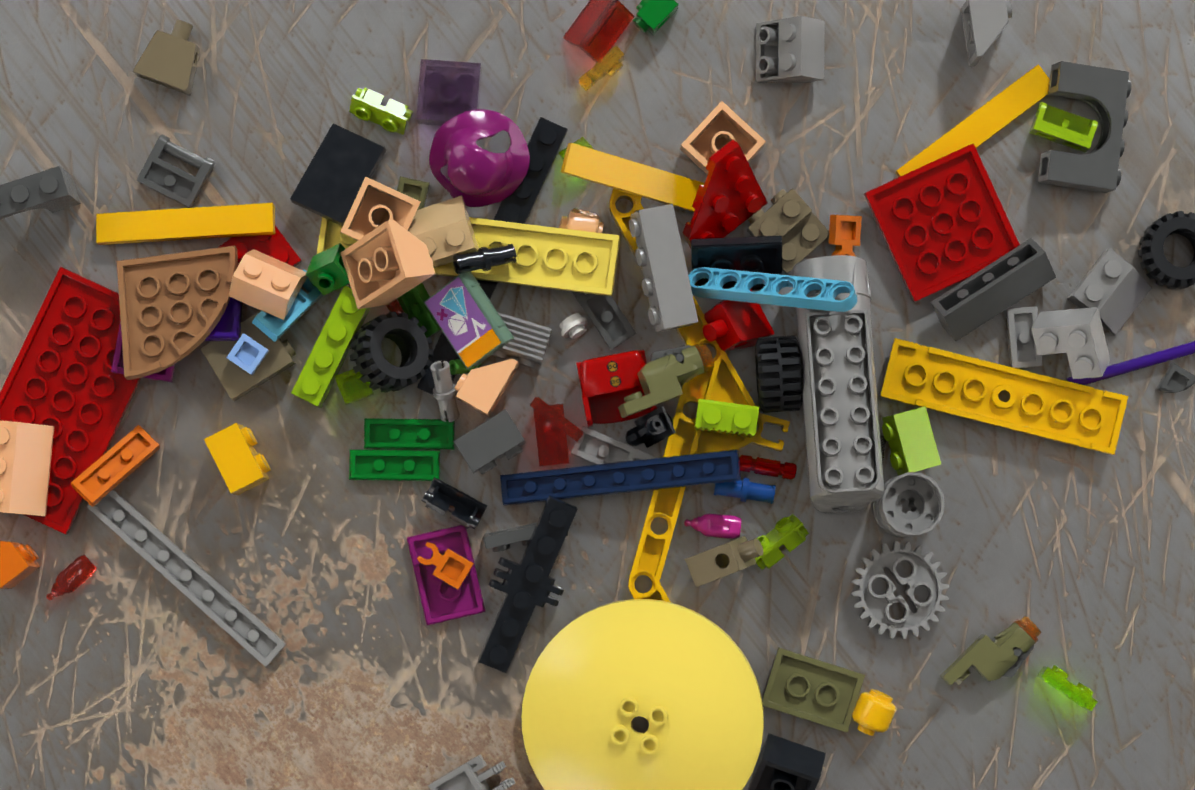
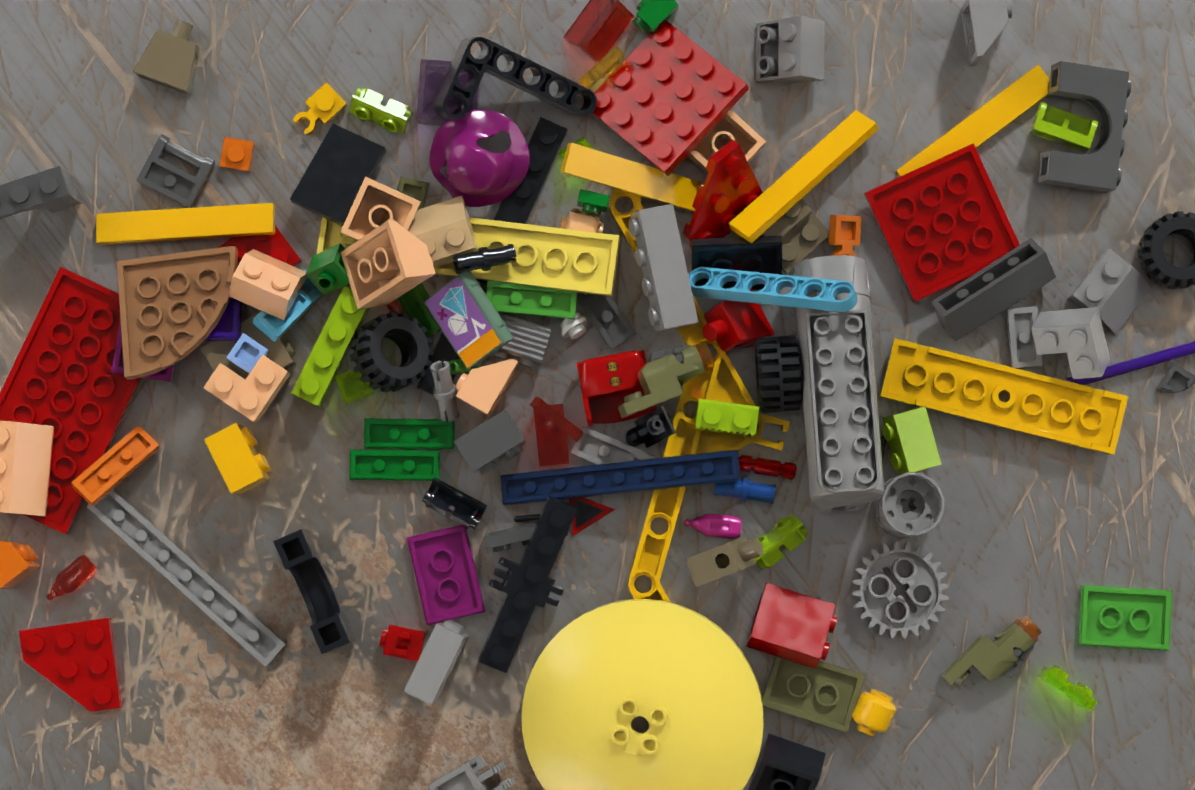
(77, 661): none -> red plate
(237, 154): none -> orange plate
(248, 395): none -> light nougat brick
(305, 565): none -> black arch
(323, 106): none -> yellow plate
(402, 642): none -> red brick
(436, 661): none -> light grey arch
(450, 566): orange plate -> none
(511, 74): none -> black beam
(531, 300): none -> bright green plate
(587, 514): none -> piece
(592, 202): none -> green plate
(667, 97): none -> plate
(792, 626): none -> brick
(803, 176): none -> yellow tile
(1125, 617): none -> bright green tile

